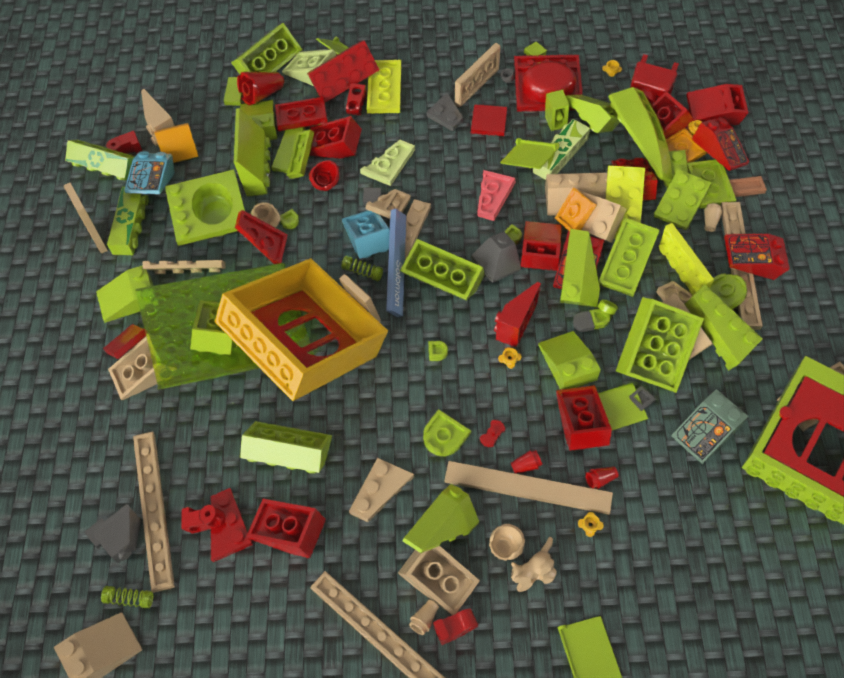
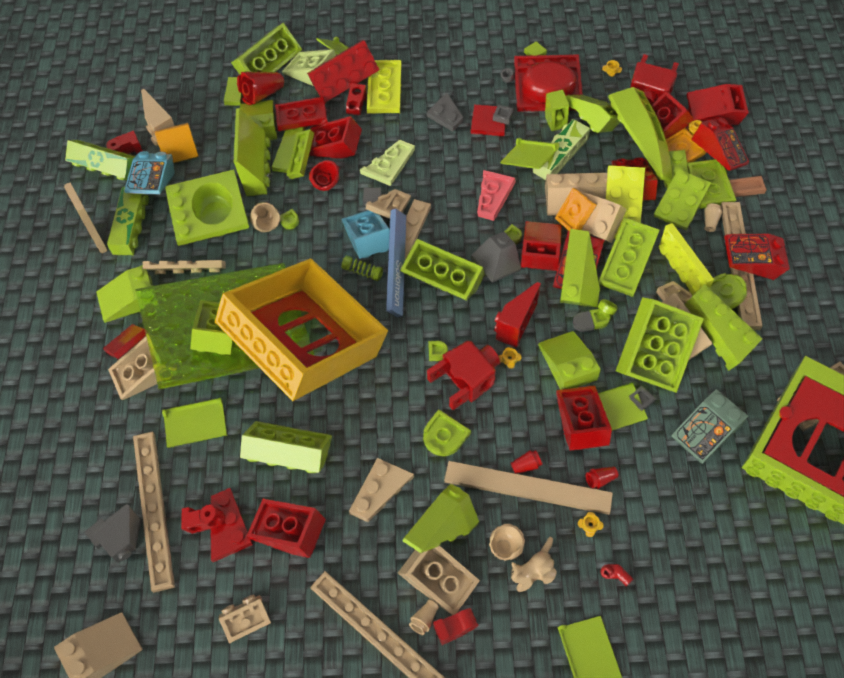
(108, 594): lime piece -> none
(194, 422): none -> lime piece
(243, 618): none -> tan bracket
(262, 235): red wing -> none
(359, 295): tan tile -> none
(469, 369): none -> red piece
(477, 75): tan tile -> none
(493, 433): red piece -> none
(503, 114): none -> dark grey tile
(615, 571): none -> red arm

